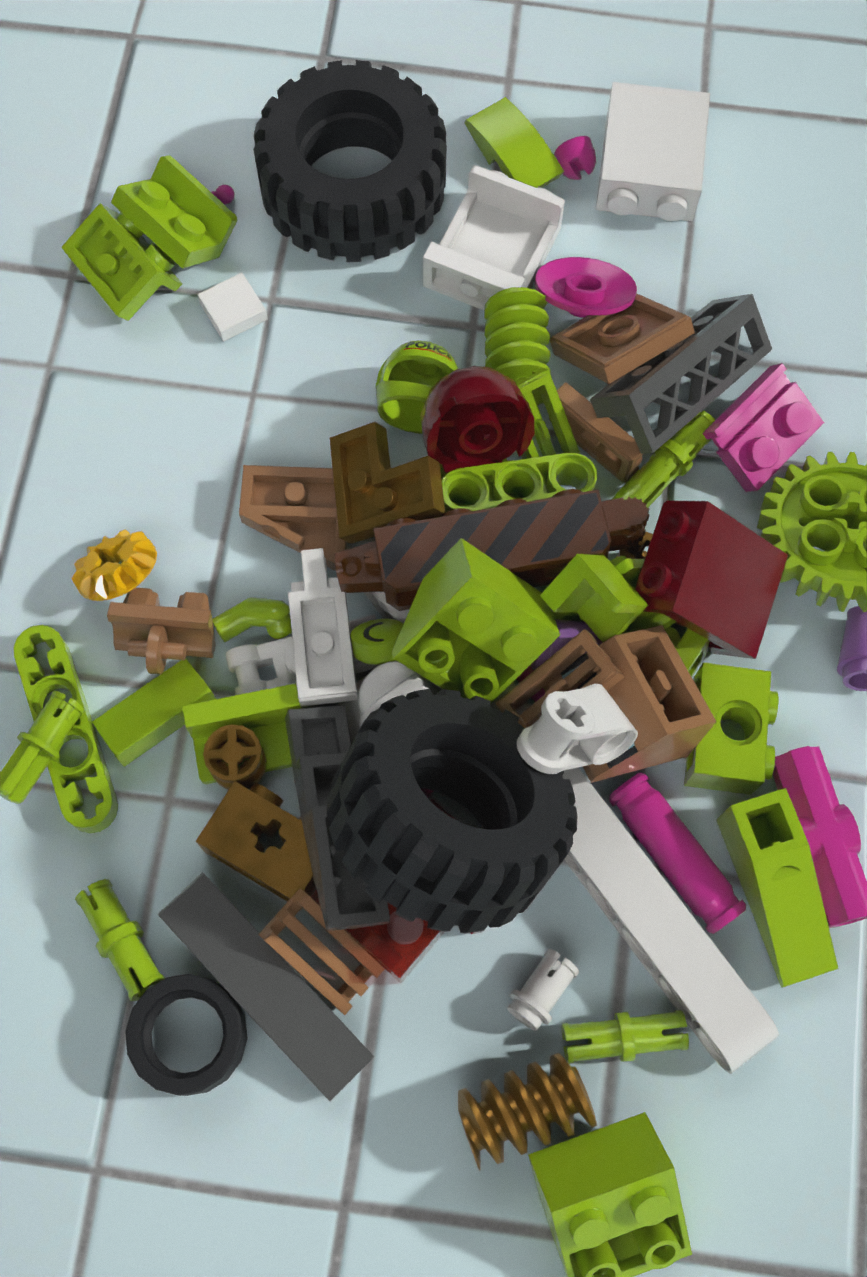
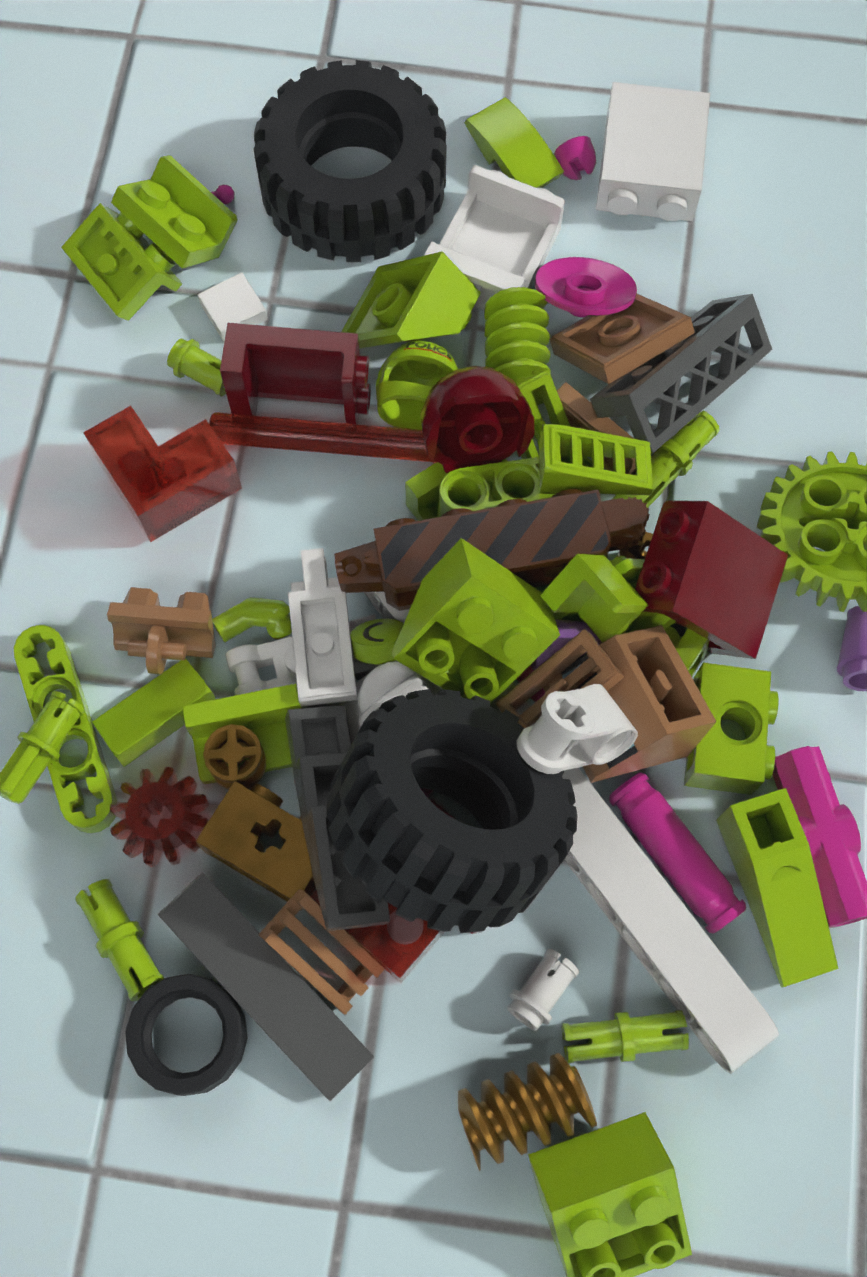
(101, 575): yellow gear -> none
(148, 801): none -> clear red gear
(166, 481): none -> clear red brick
(190, 360): none -> lime pin
(292, 507): medium nougat wing -> none
(294, 367): none -> dark red panel
(319, 436): none -> clear red axle
(374, 493): pearl gold plate -> none
(413, 302): none -> lime slope
(579, 443): none -> lime slope
(763, 428): dark pink plate -> none

